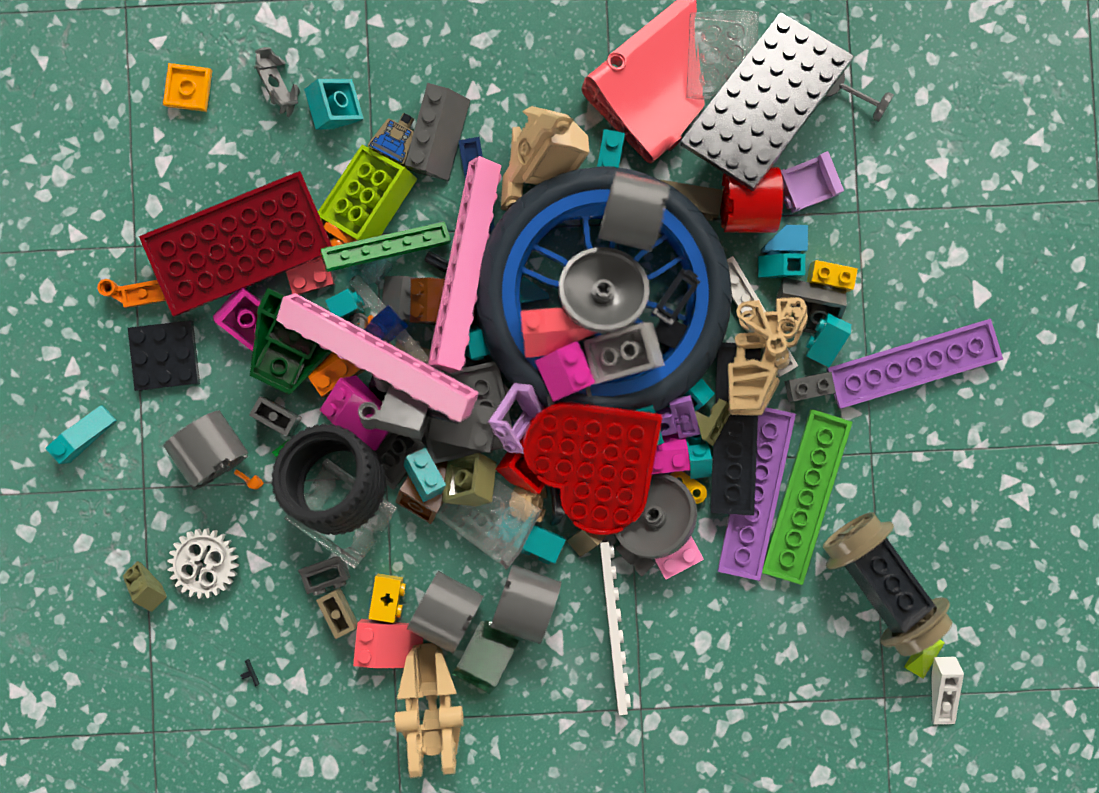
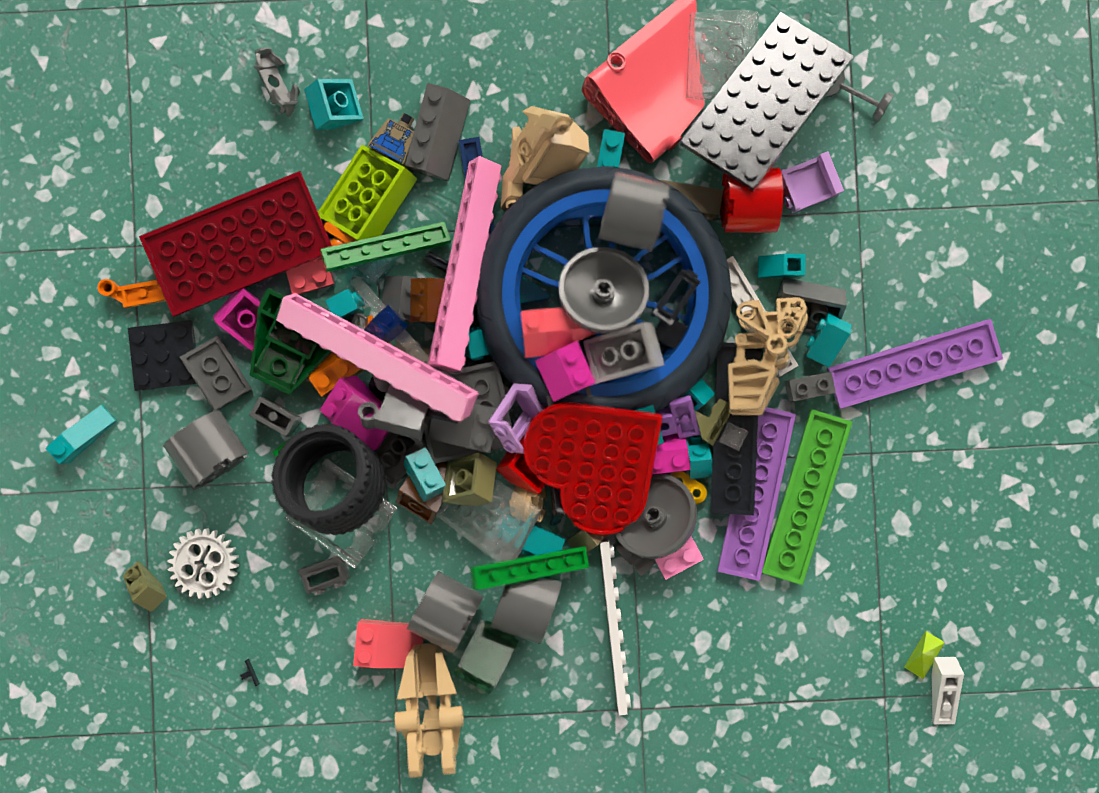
(187, 87): light orange plate -> none
(216, 373): none -> dark grey tile
(253, 483): orange hand -> none
(337, 613): dark tan brick -> none
(379, 608): yellow brick -> none
(528, 567): none -> green plate
(733, 436): none -> clear plate
(789, 240): dark azure slope -> none
(832, 275): yellow brick -> none
(888, 584): brick -> none

